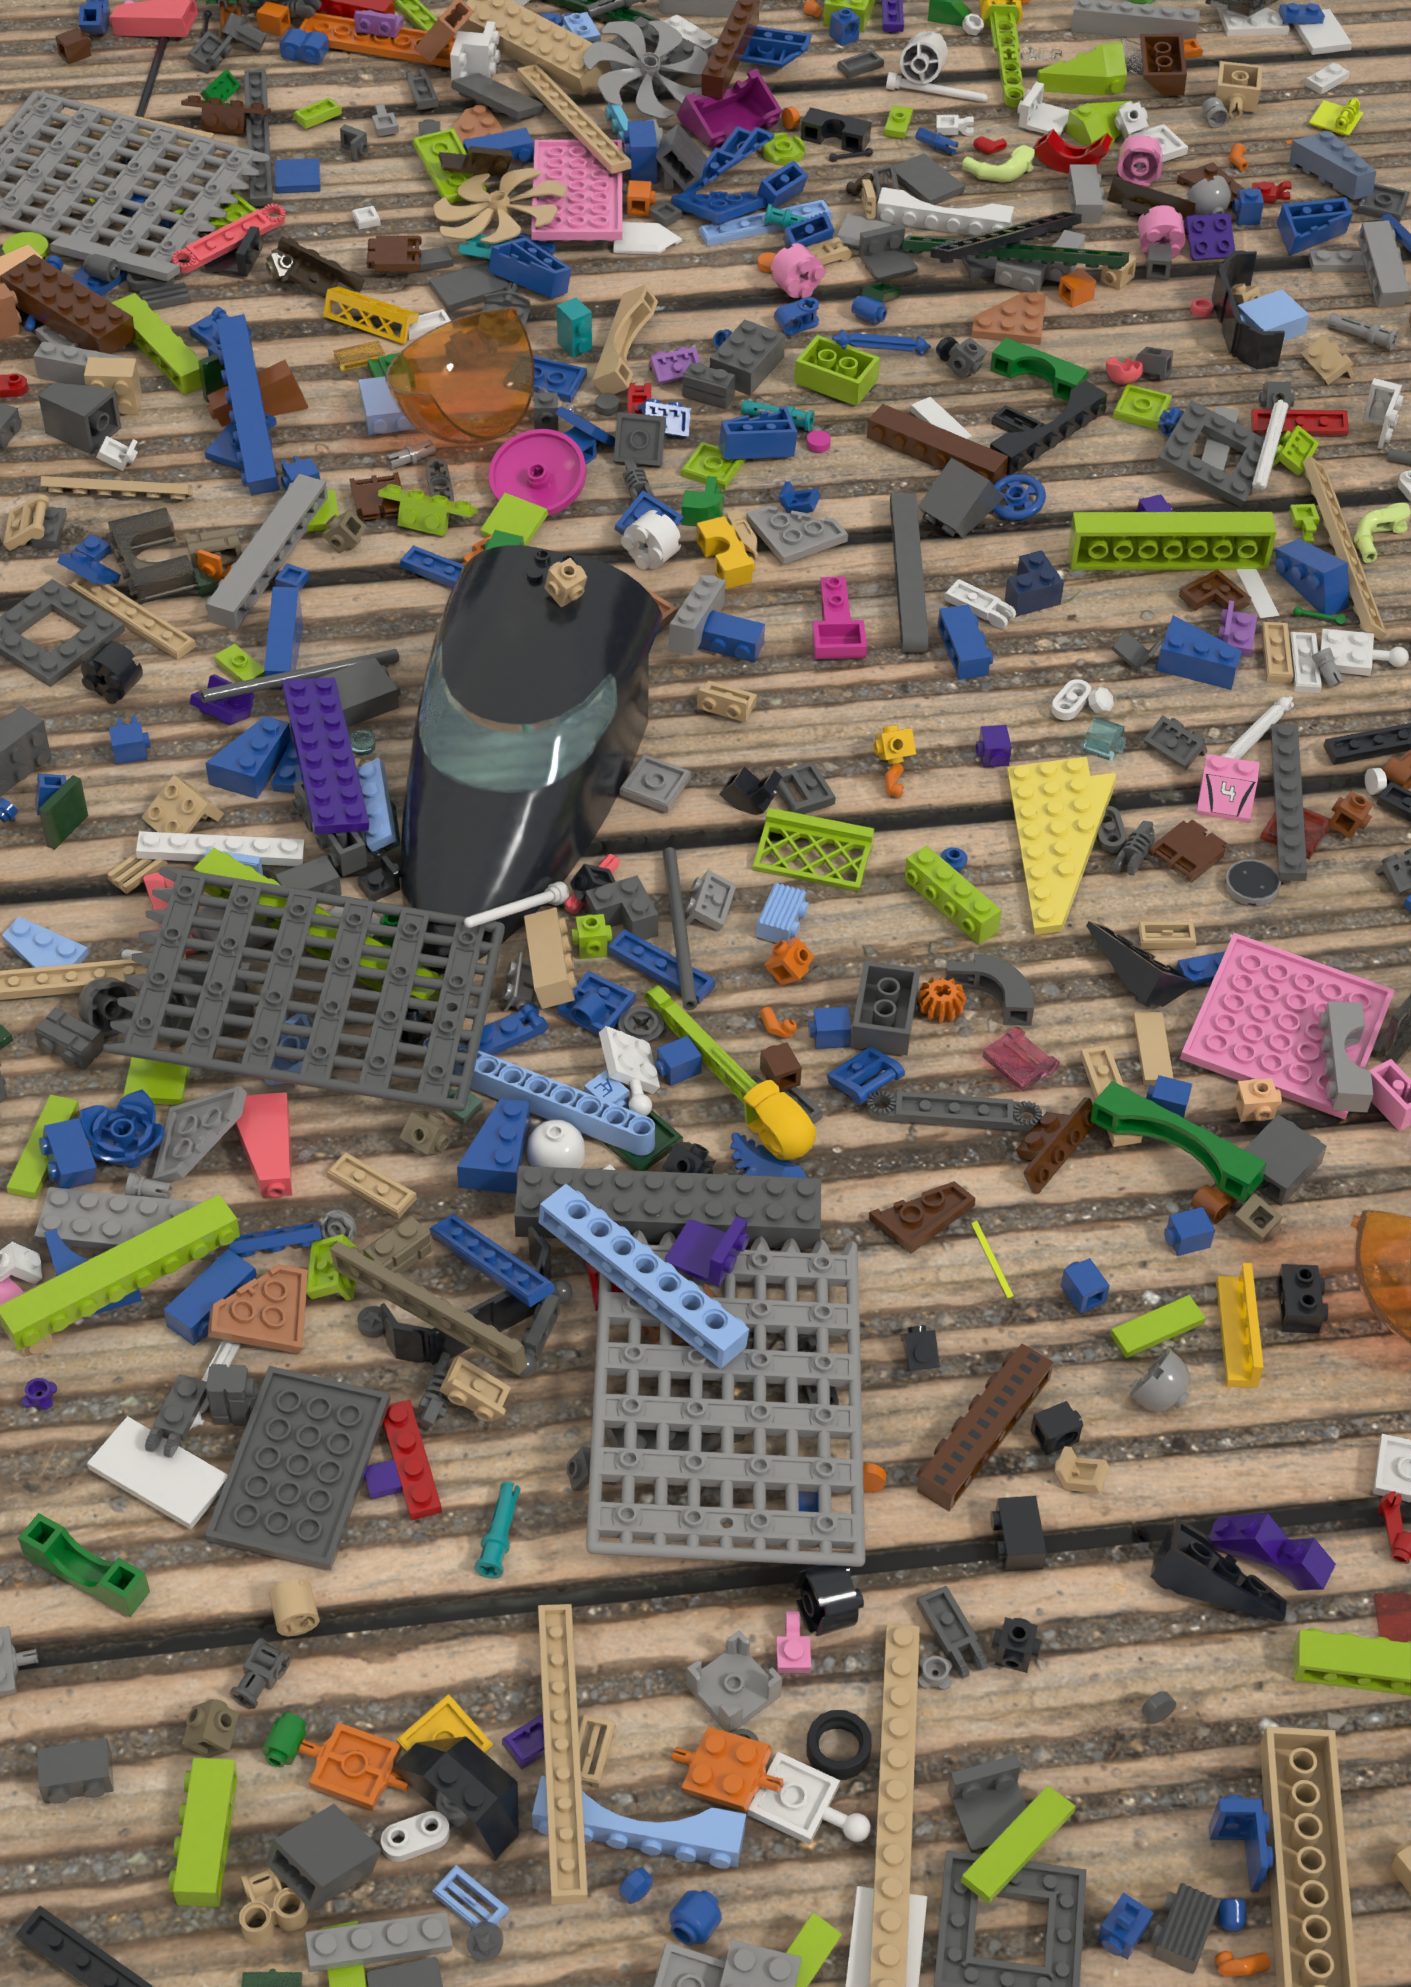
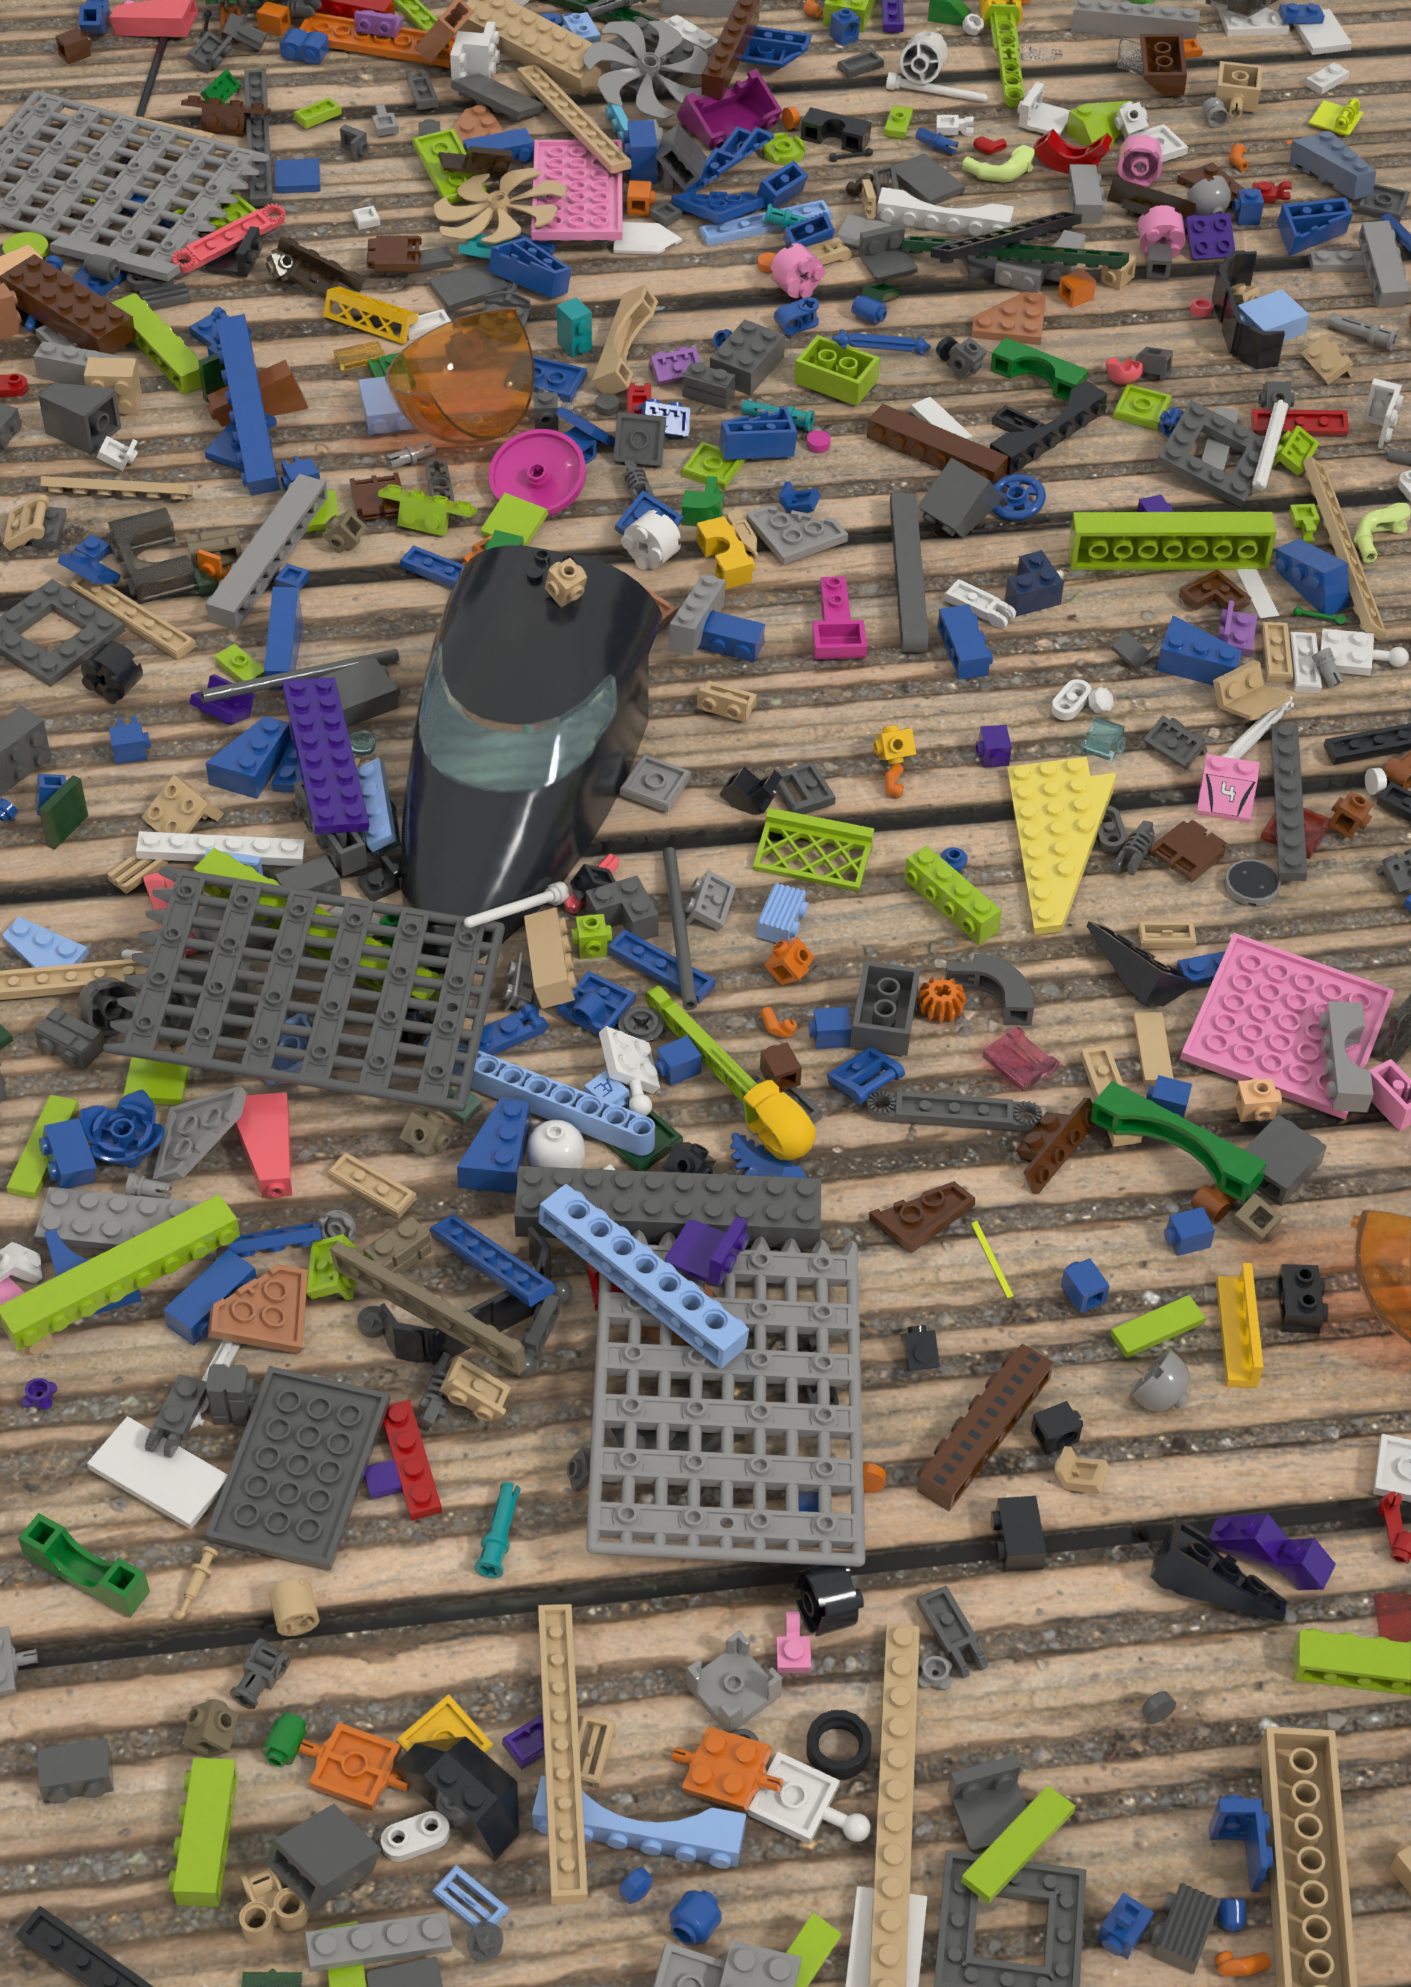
(200, 1572): none -> tan piece
(1016, 1644): black brick -> none
(1090, 73): lime wedge -> none
(1245, 694): none -> tan bracket

